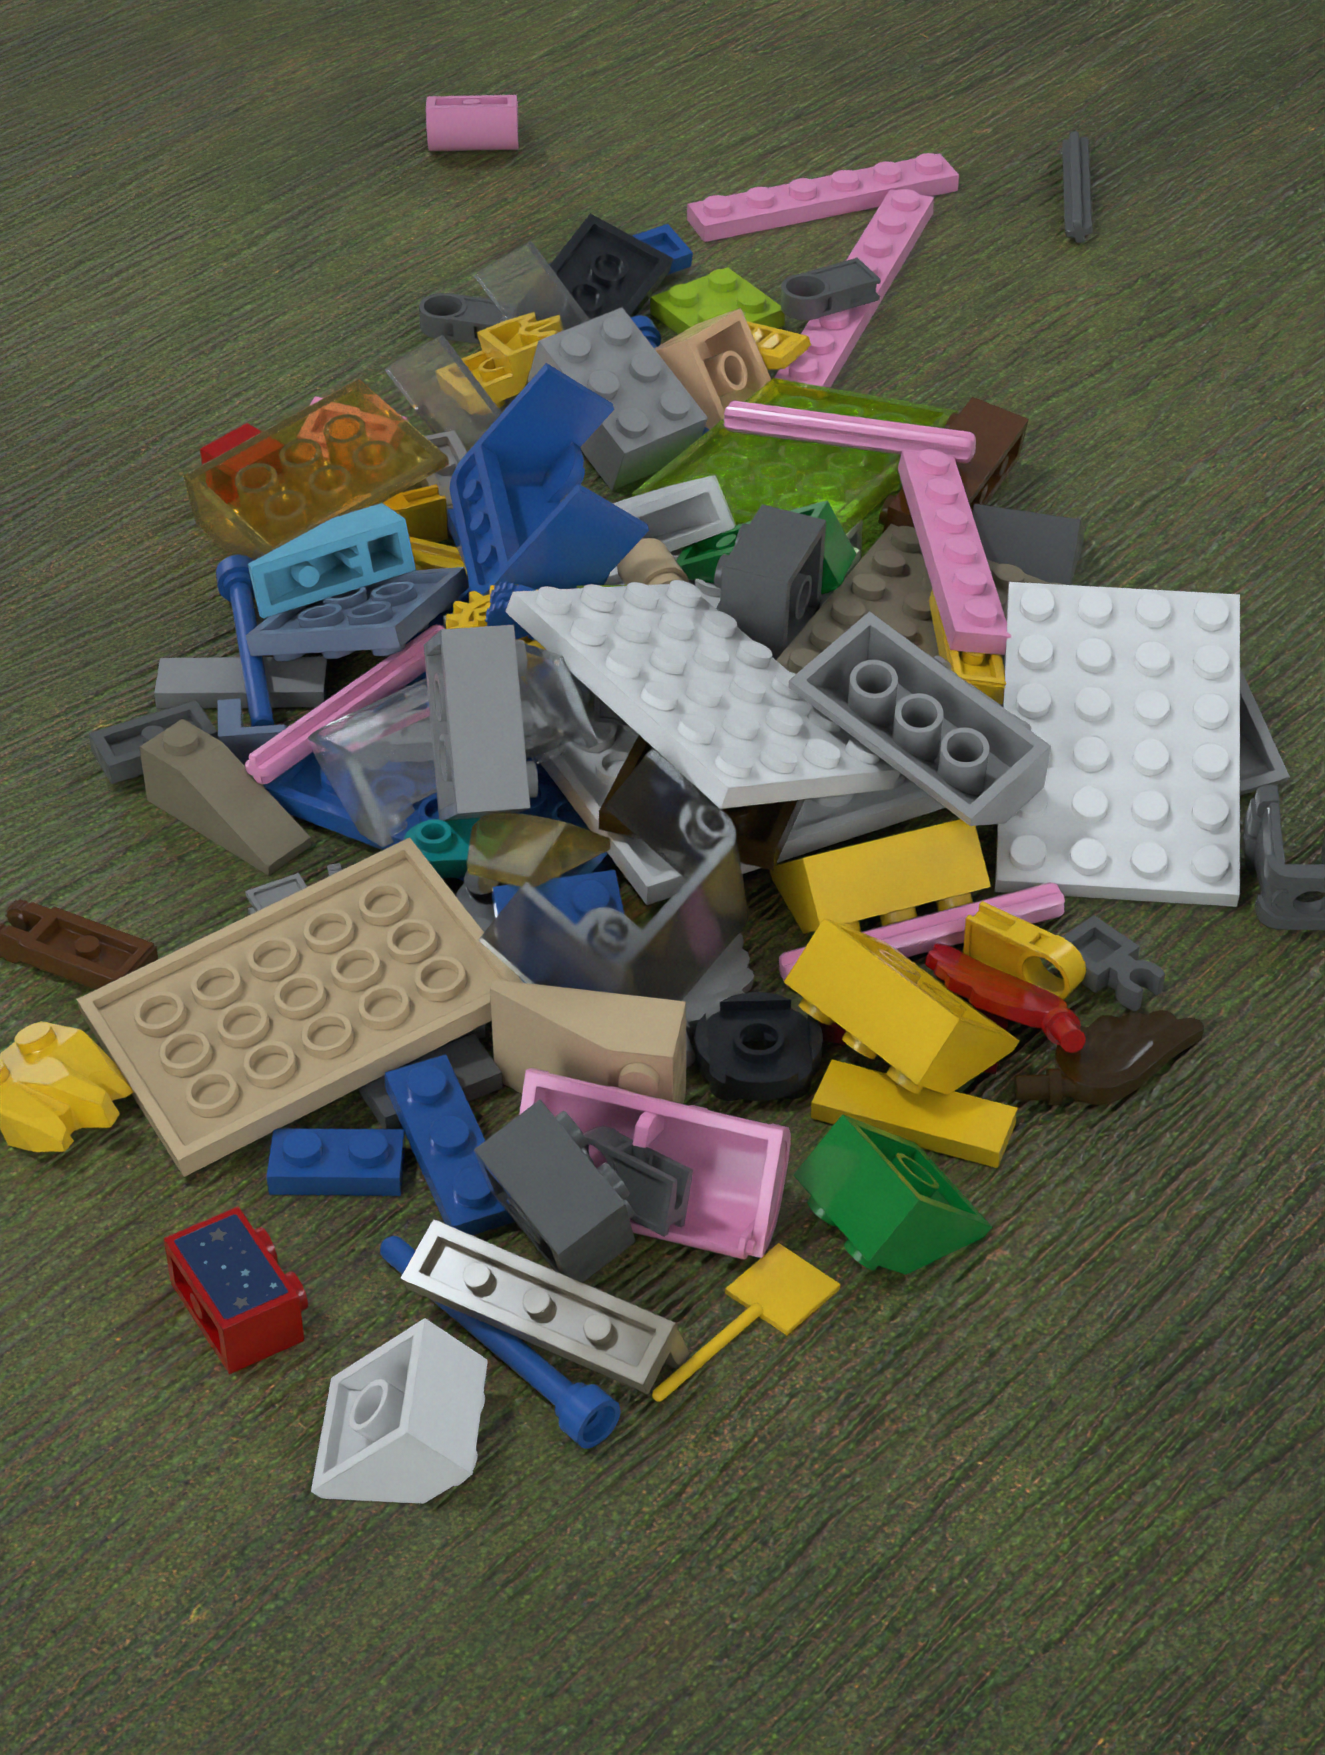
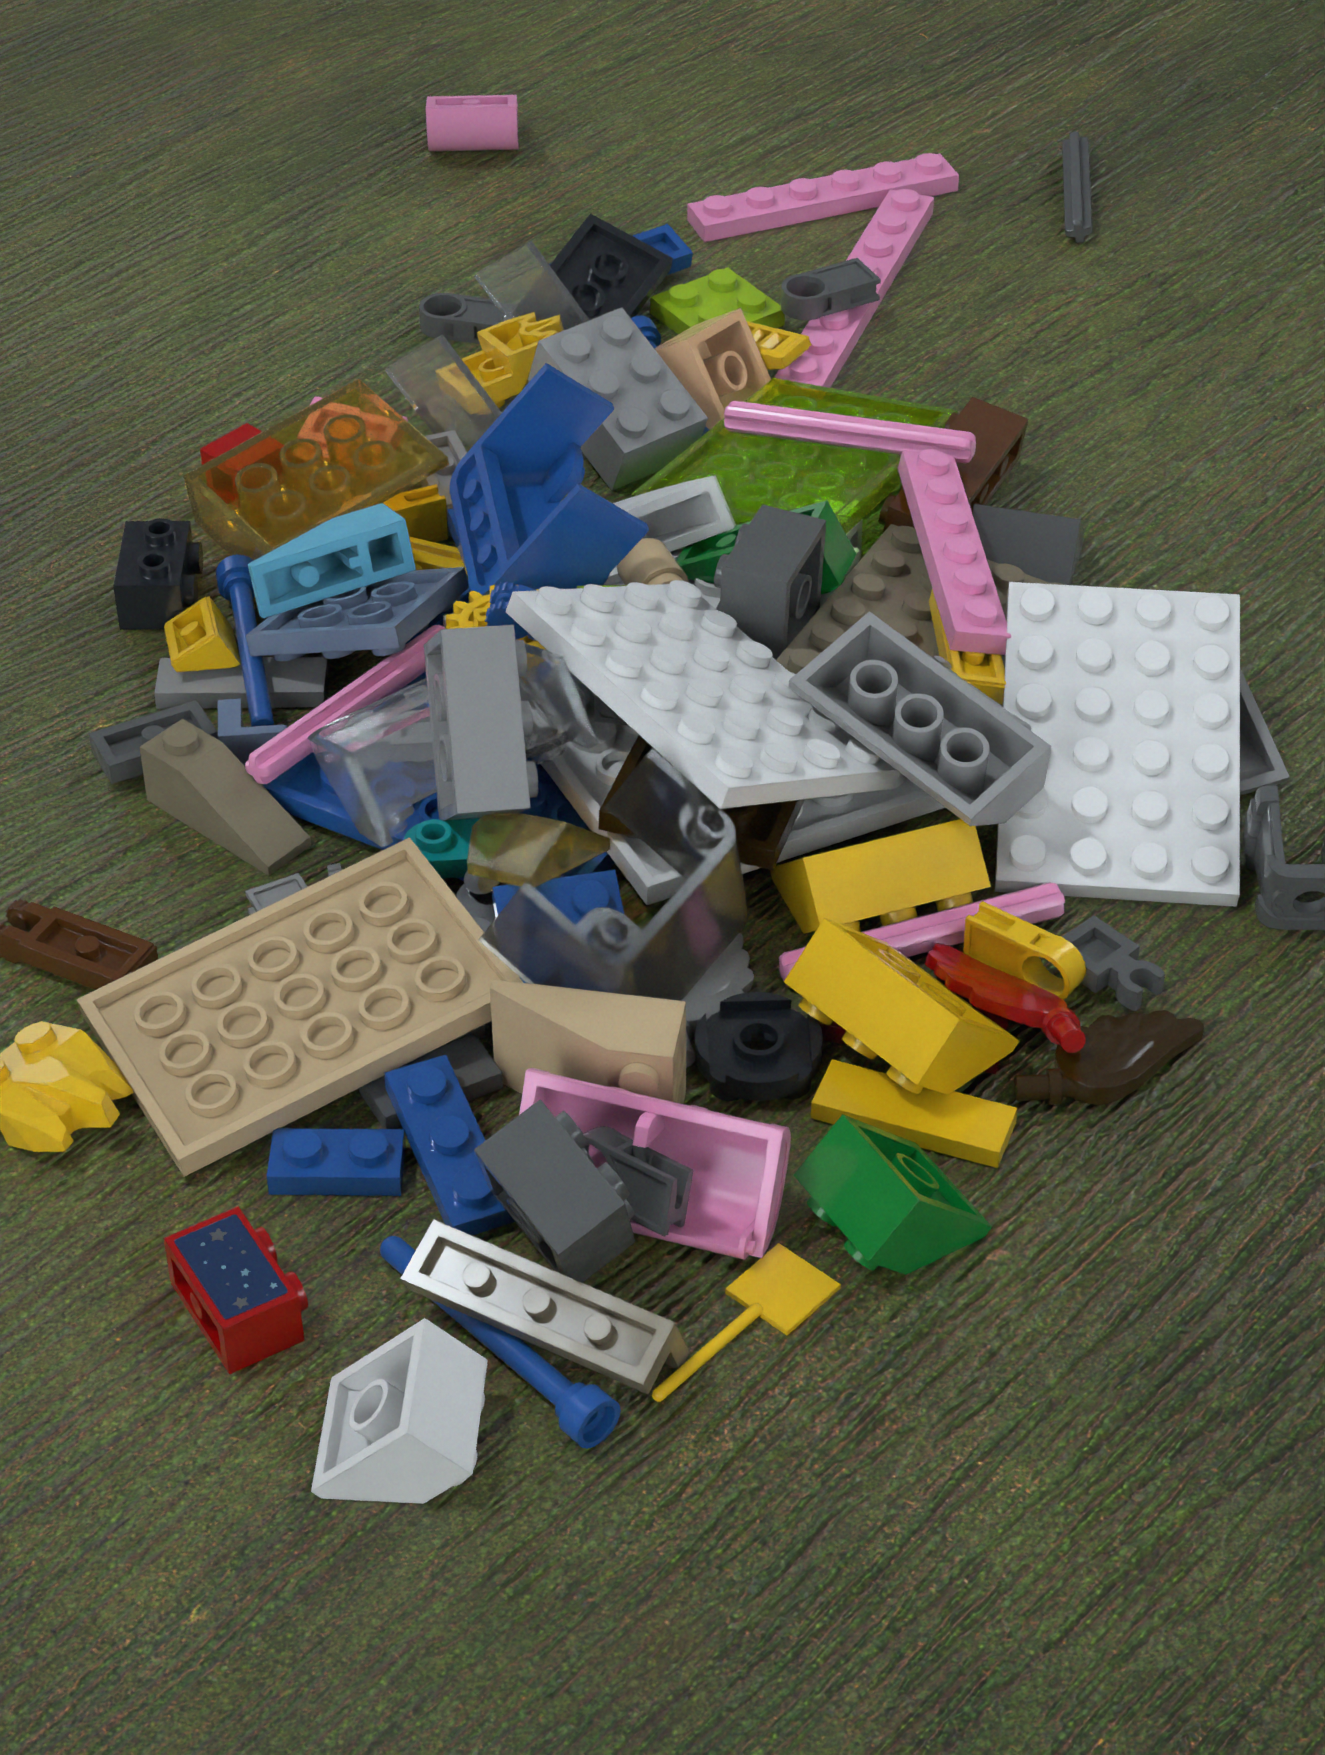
(156, 573): none -> black brick
(201, 639): none -> yellow slope

